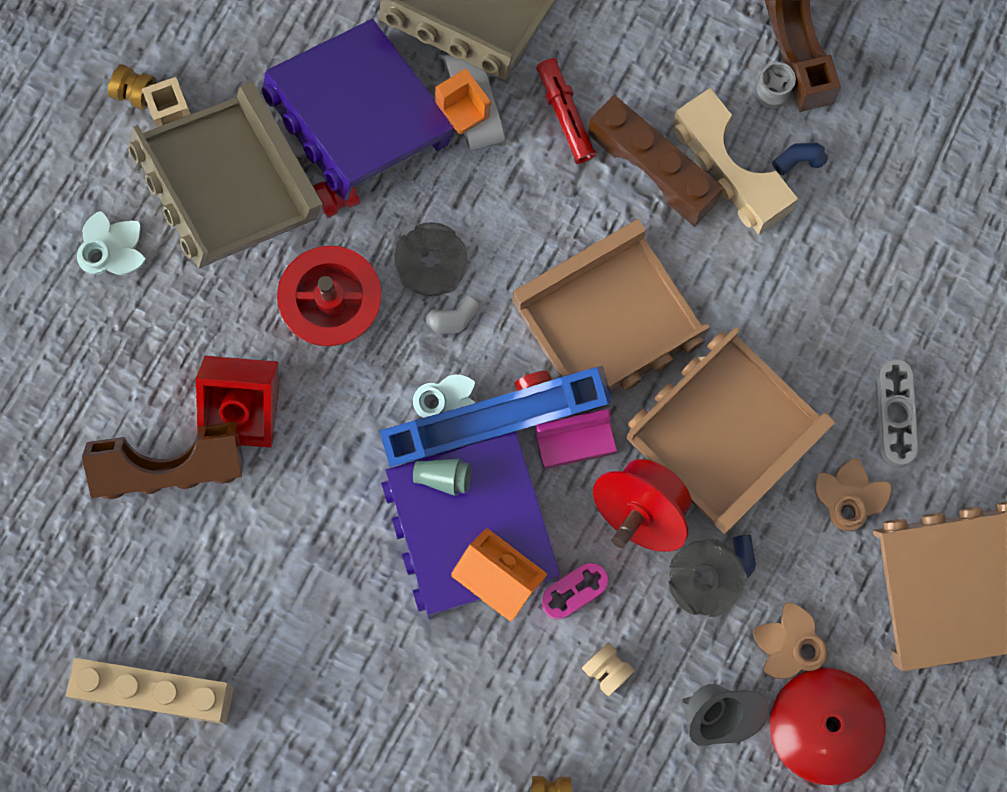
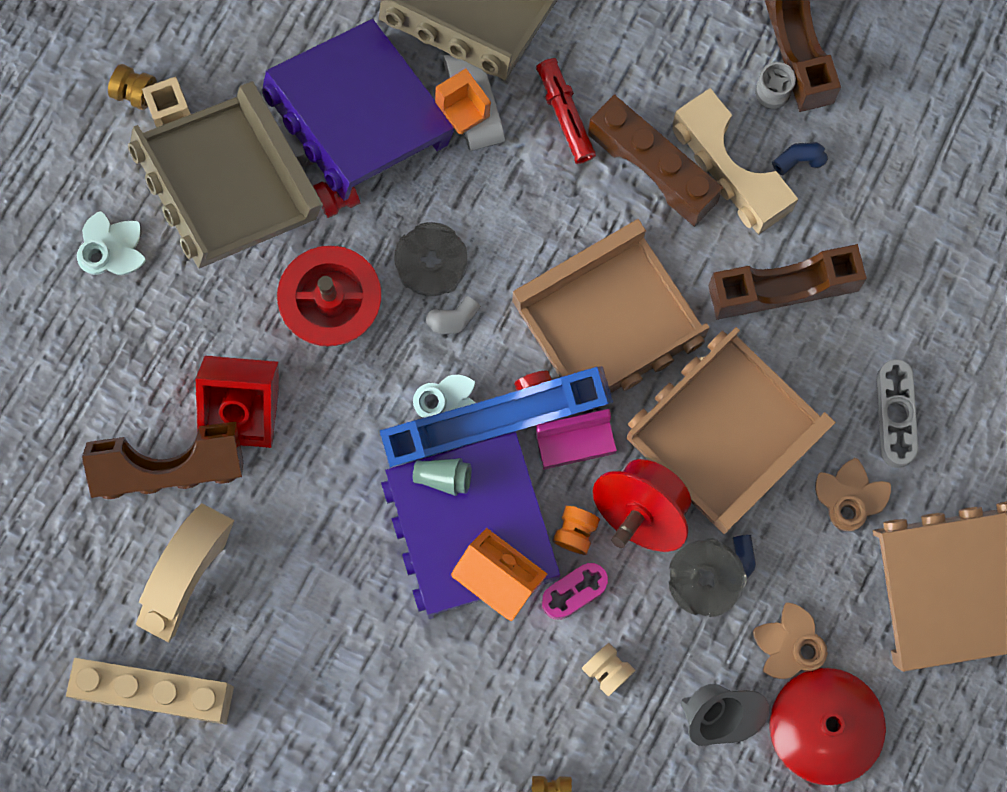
(180, 568): none -> tan arch
(576, 530): none -> orange wheel
(756, 290): none -> reddish brown arch

